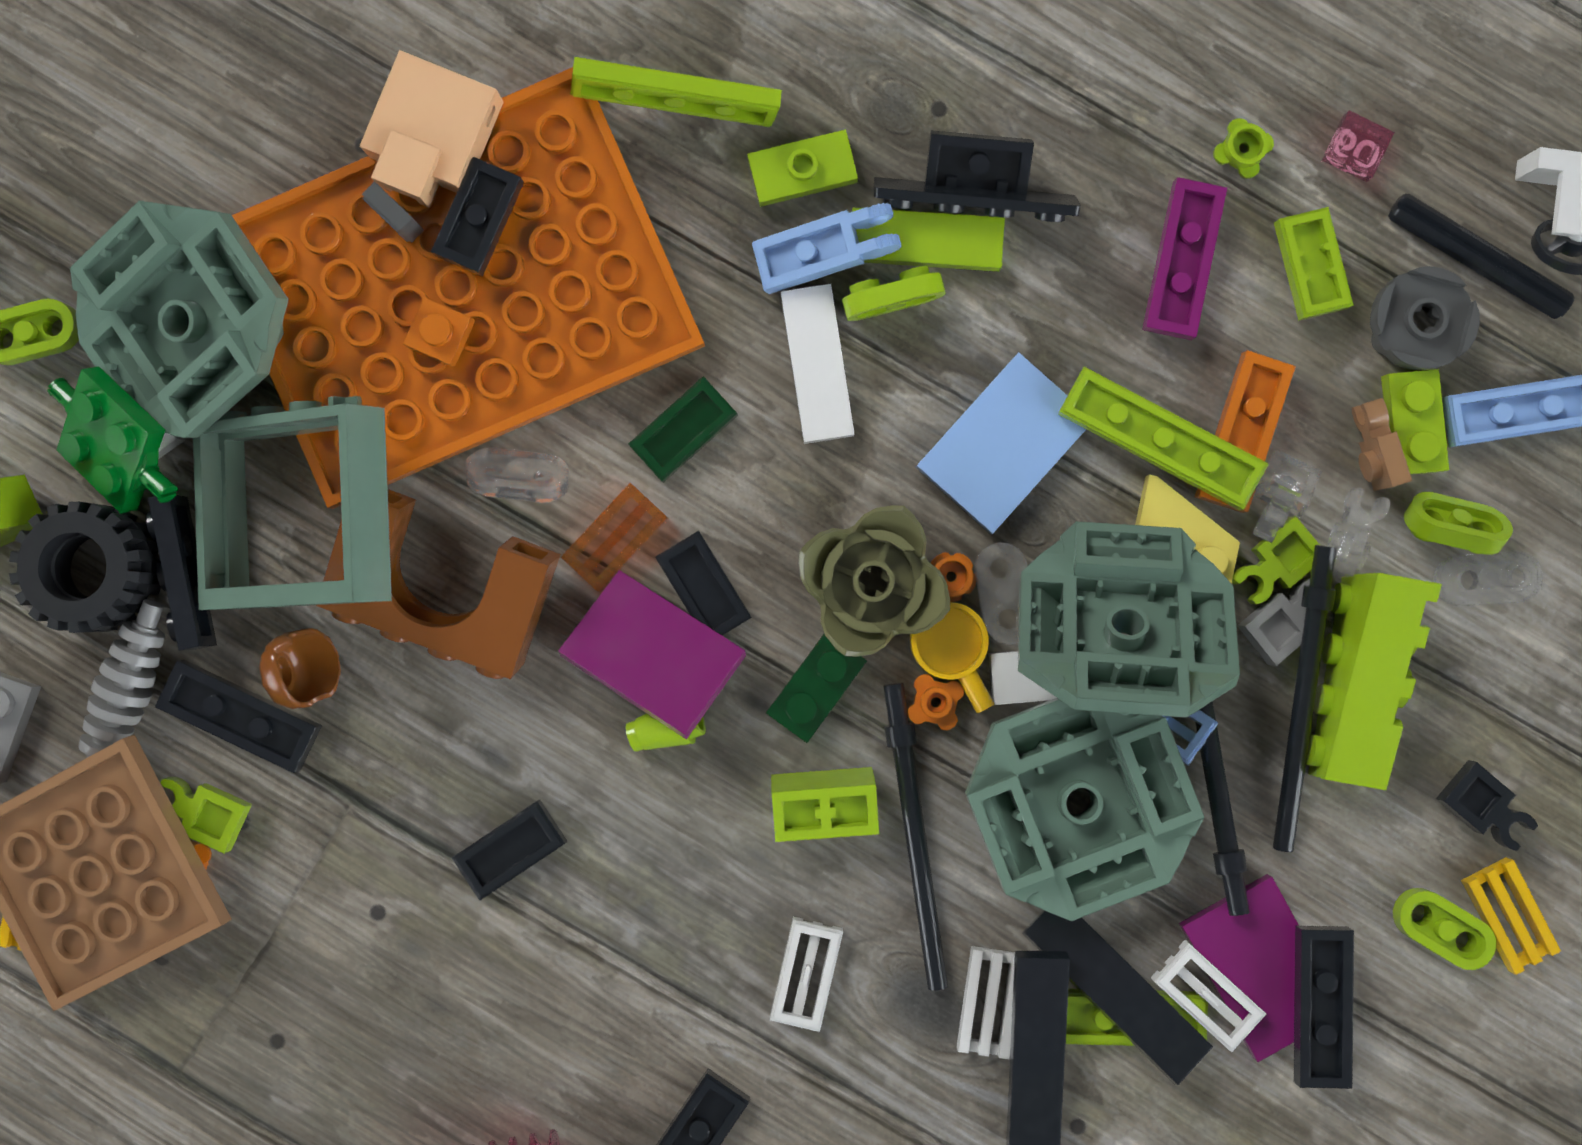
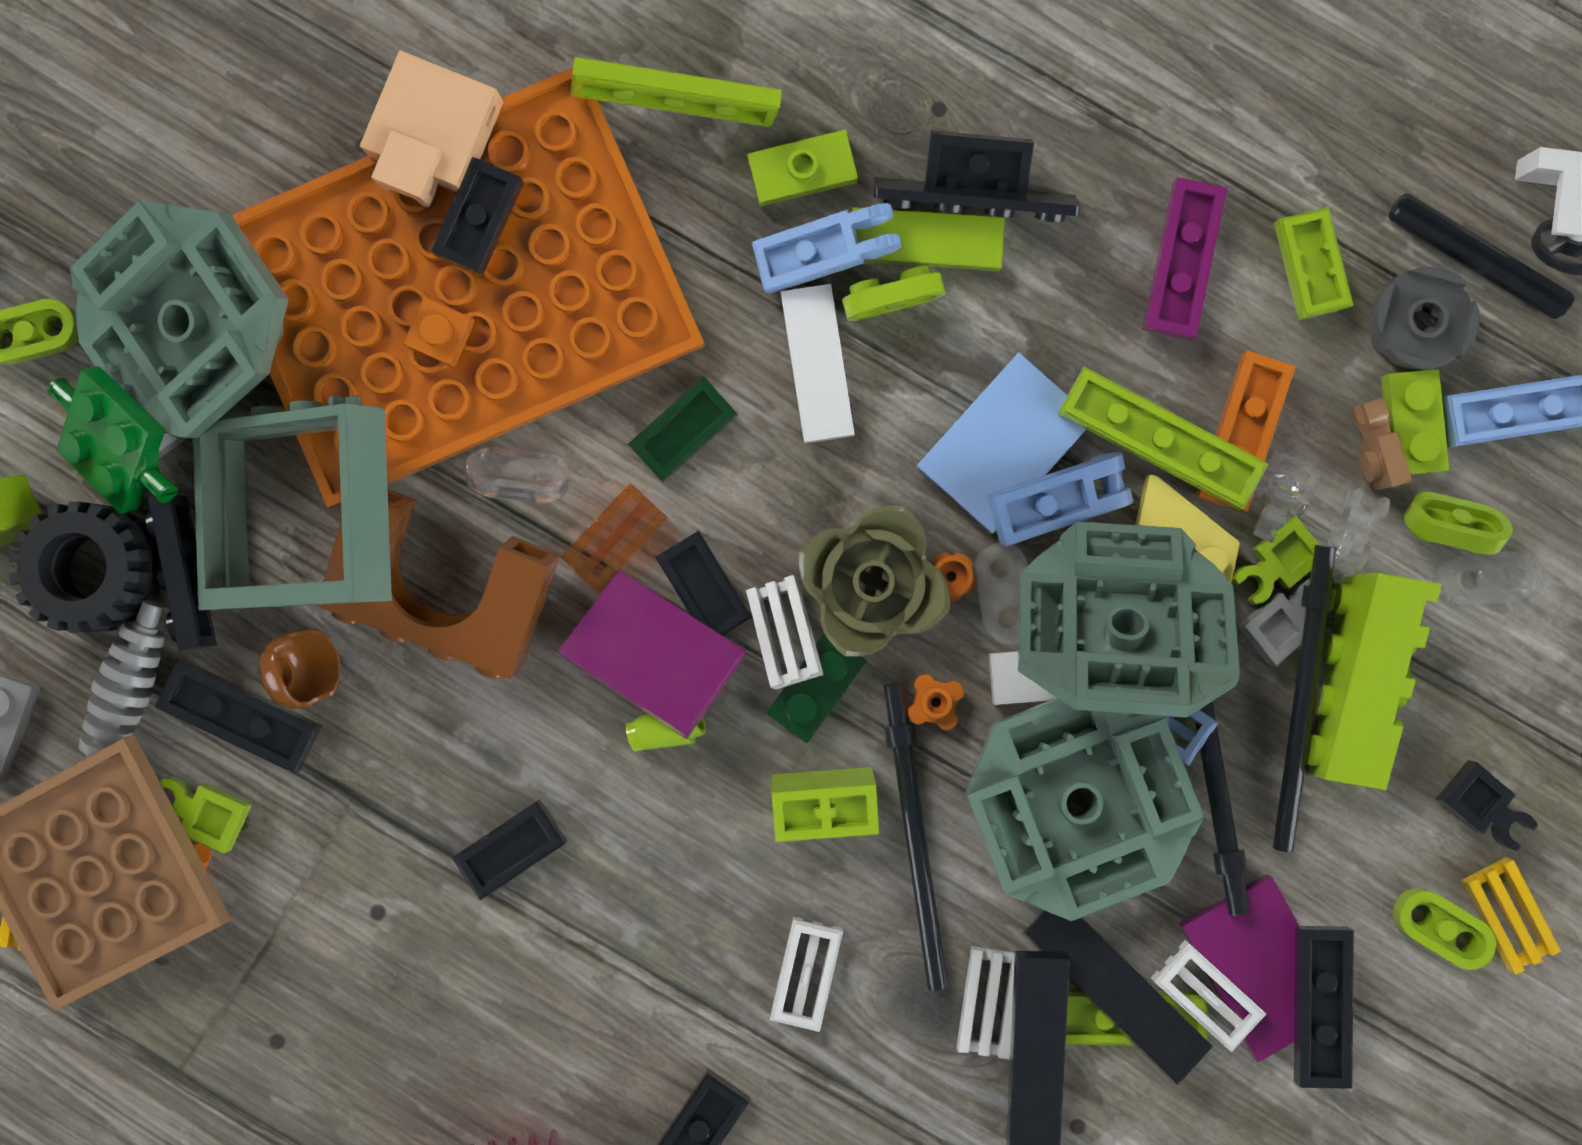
(392, 212): dark grey tile -> none
(772, 592): none -> white tile
(955, 651): yellow piece -> none
(1059, 499): none -> medium blue plate
(1249, 134): lime plate -> none
(1358, 146): clear pink tile -> none

